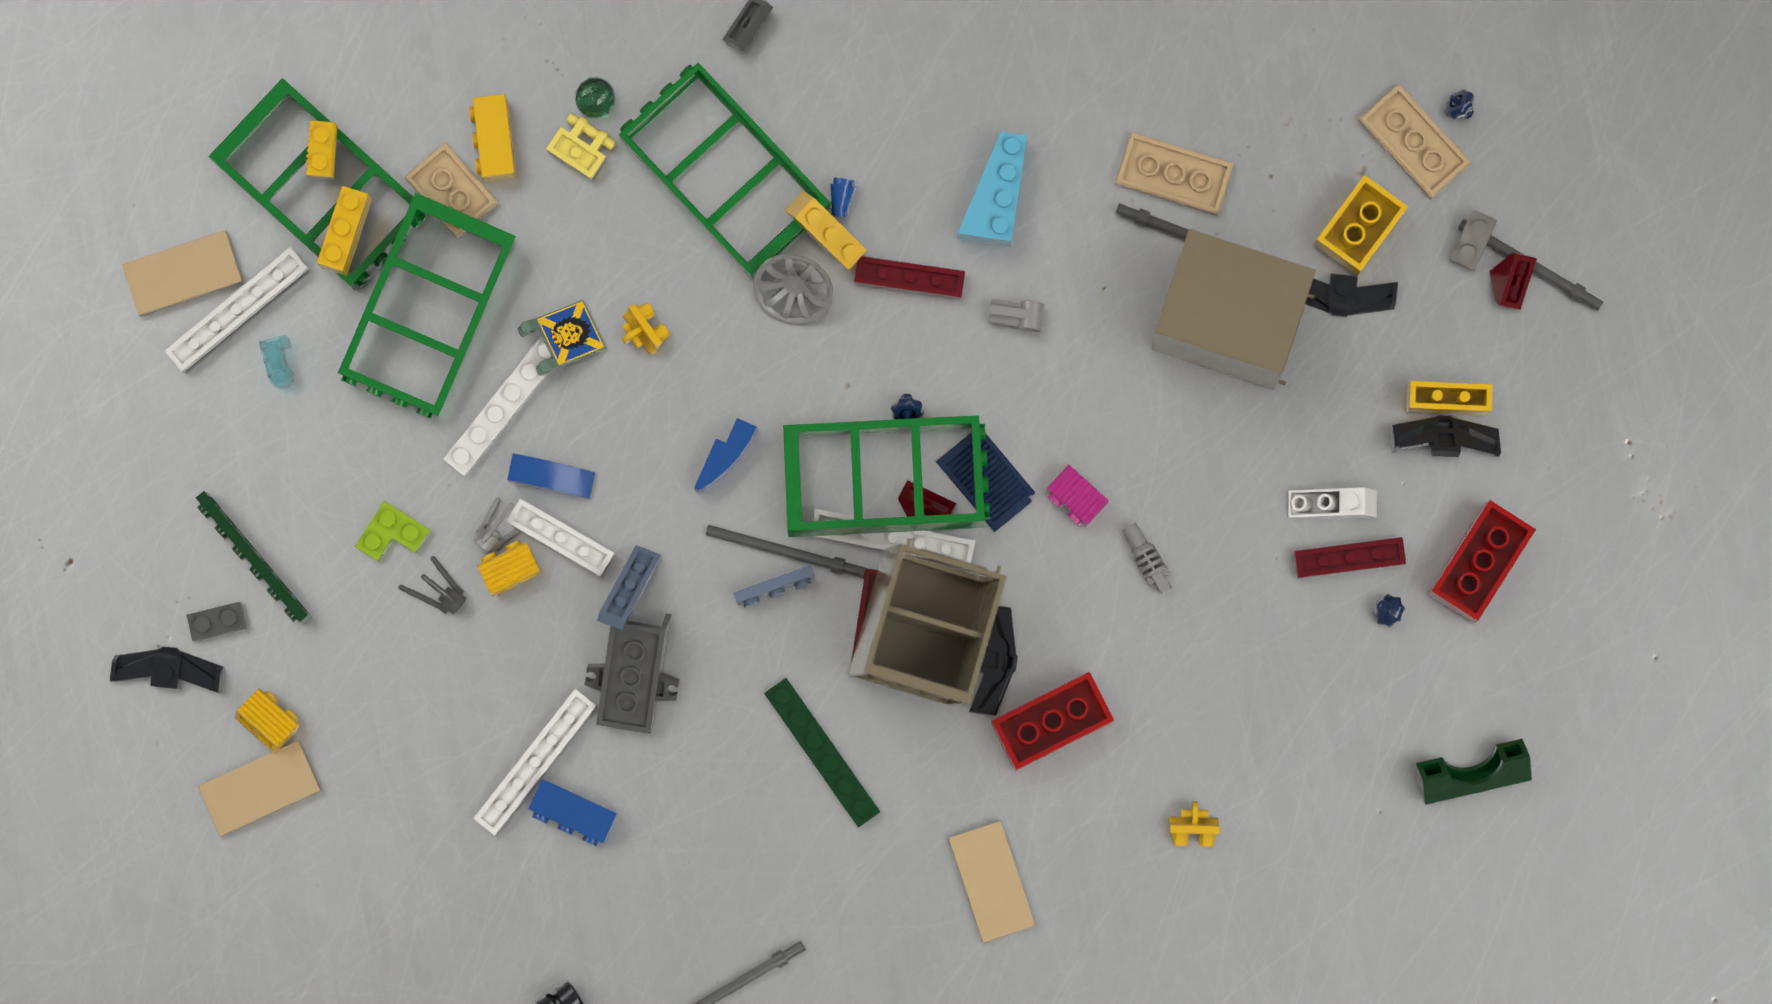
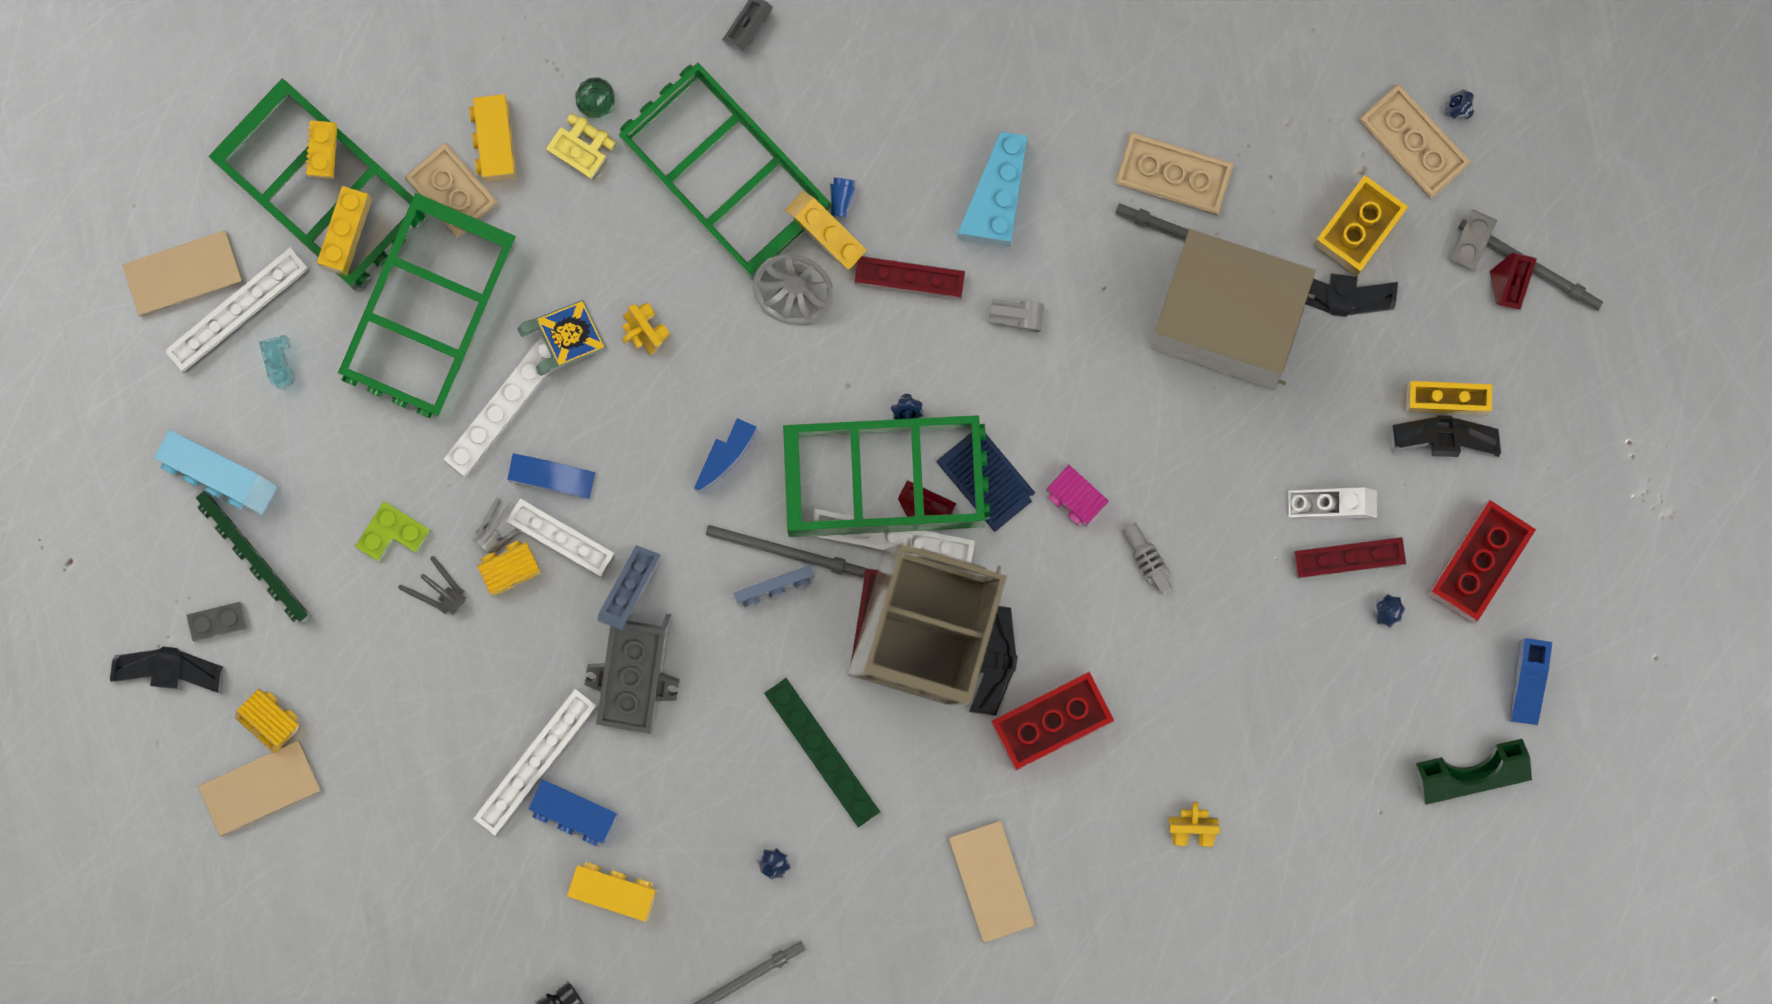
(215, 472): none -> medium azure wedge
(612, 891): none -> yellow brick
(773, 863): none -> dark blue piece
(1530, 680): none -> blue slope

